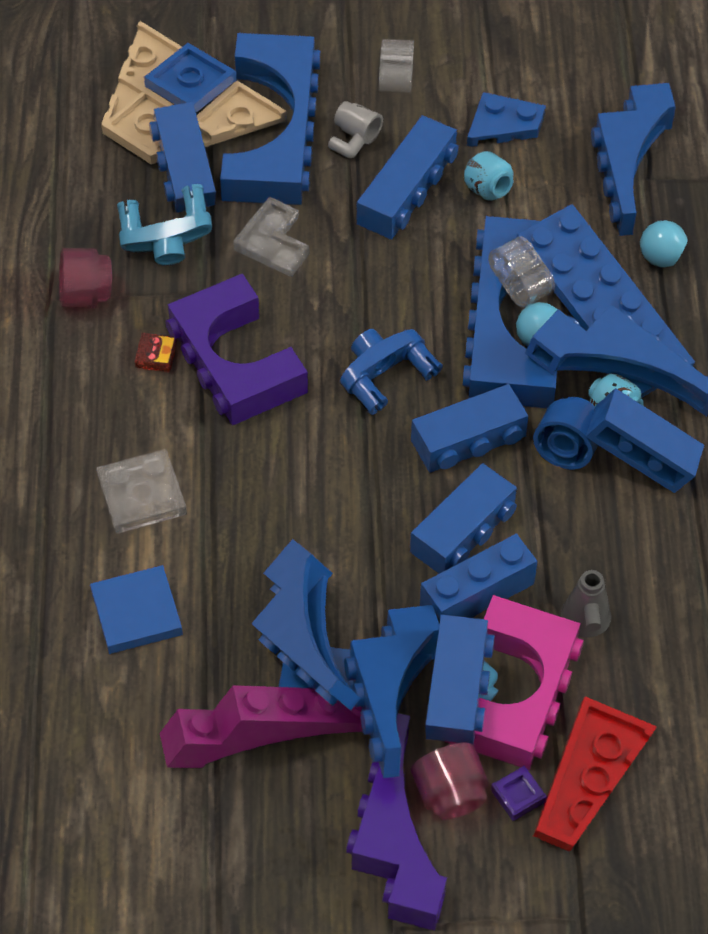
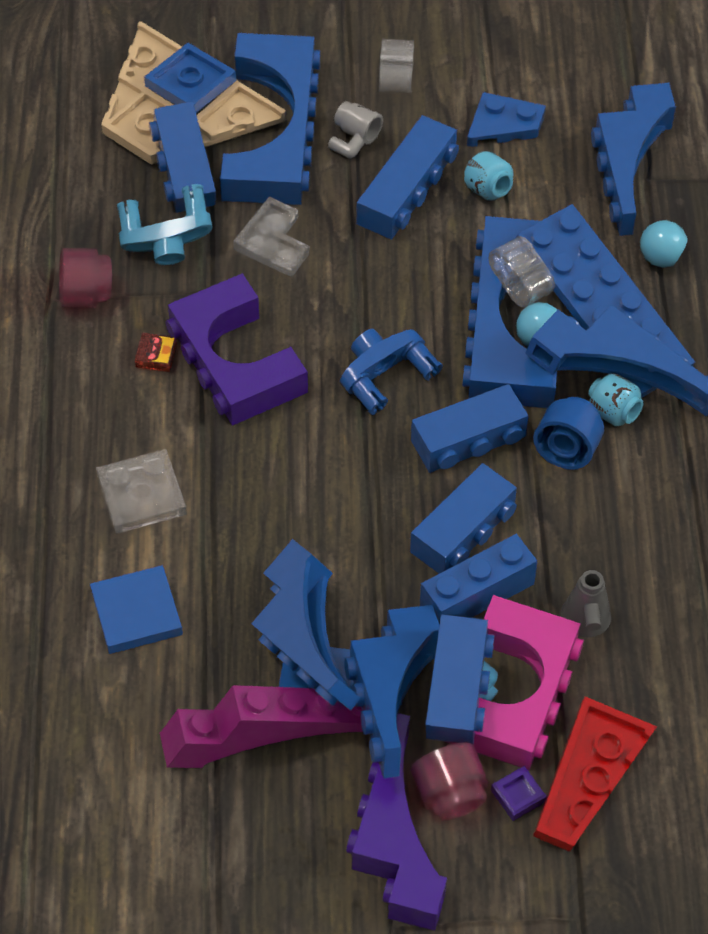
(645, 440): blue brick -> none

